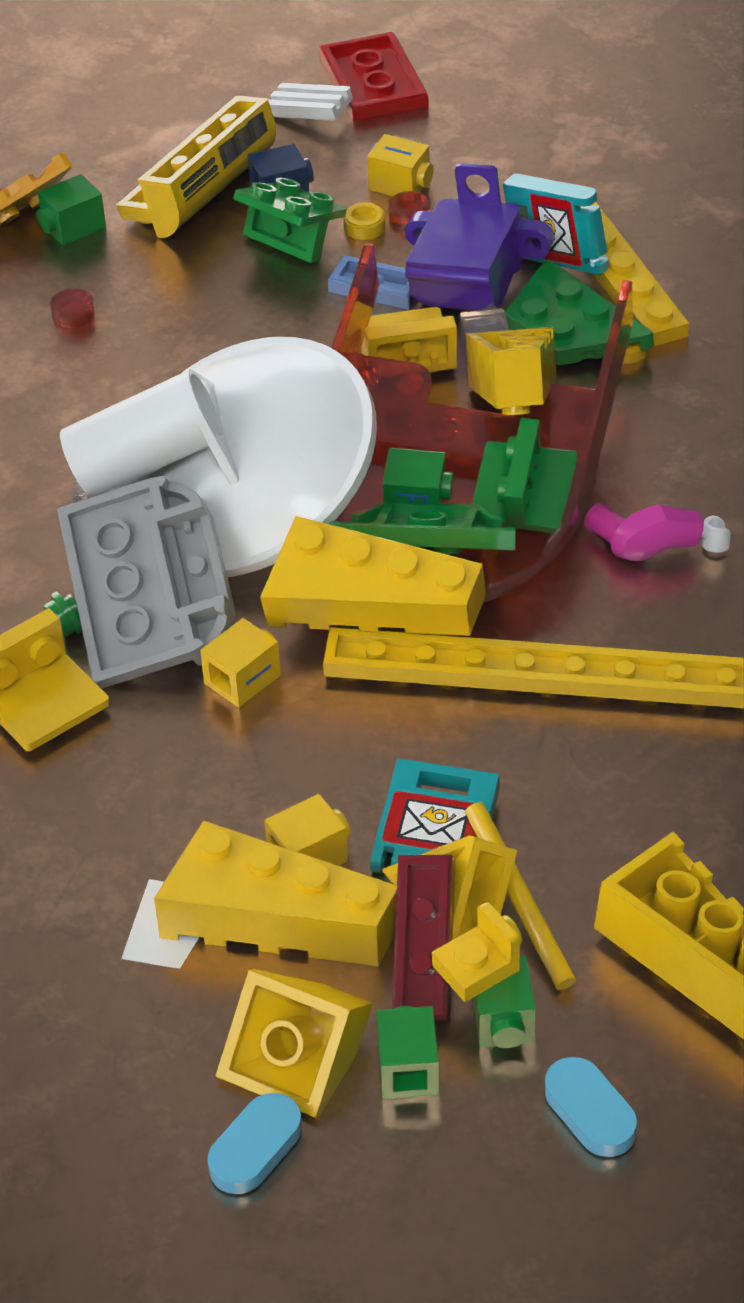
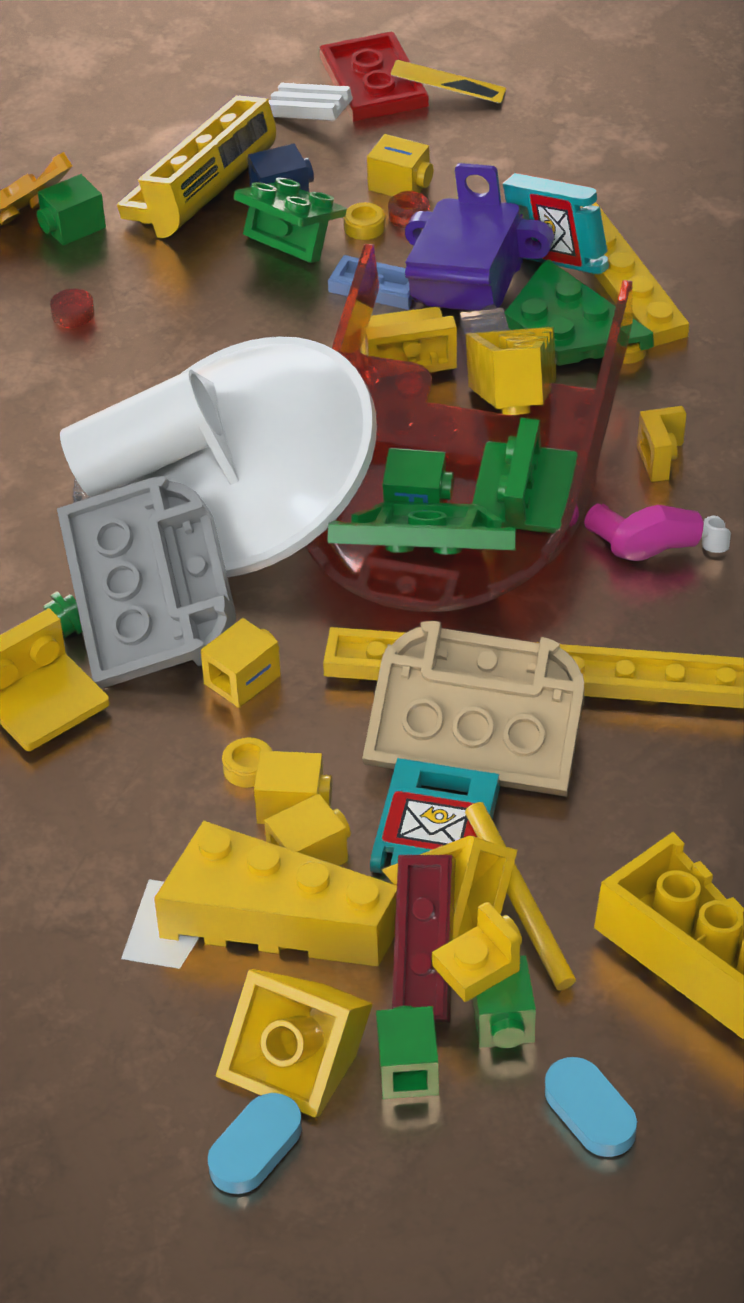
(241, 761): none -> yellow tile
(287, 780): none -> yellow brick
(369, 582): yellow wedge -> none
(448, 81): none -> yellow sticker
(478, 706): none -> tan plate
(658, 439): none -> yellow bracket

